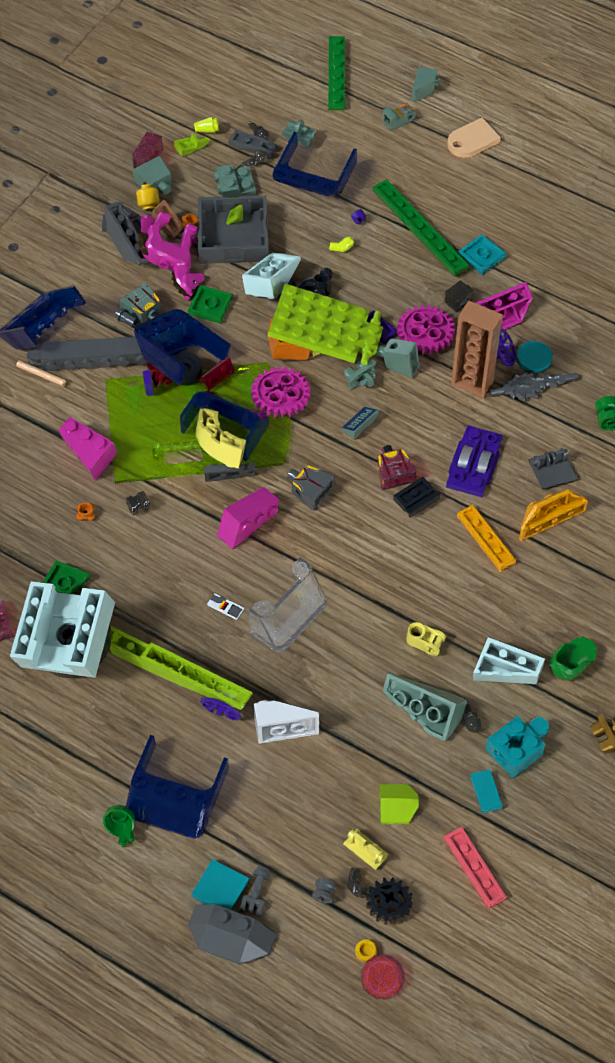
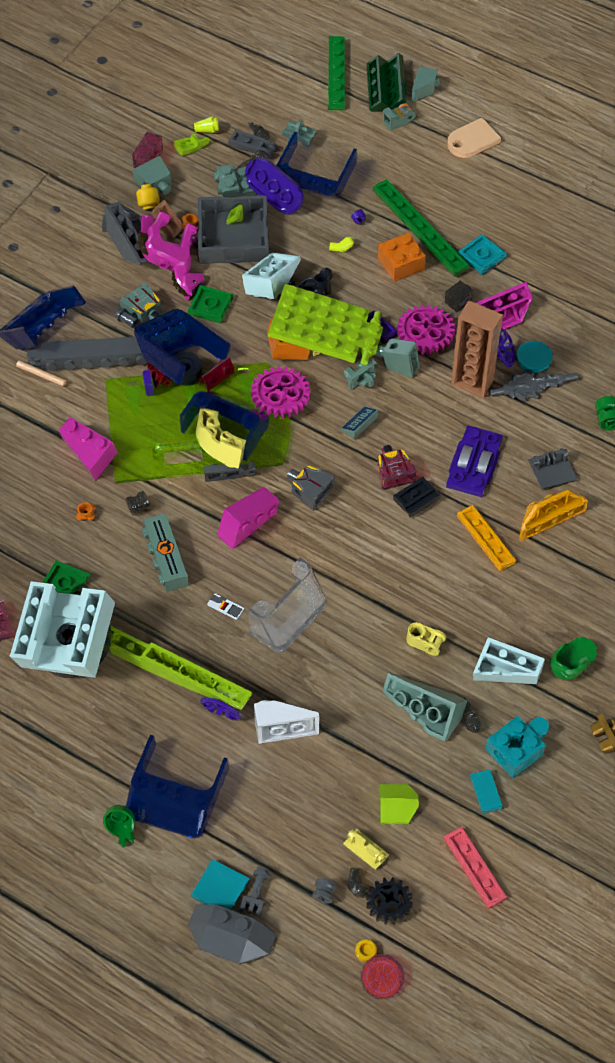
(165, 553): none -> sand green brick
(278, 187): none -> dark purple tile
(386, 83): none -> dark green slope
(401, 257): none -> orange brick

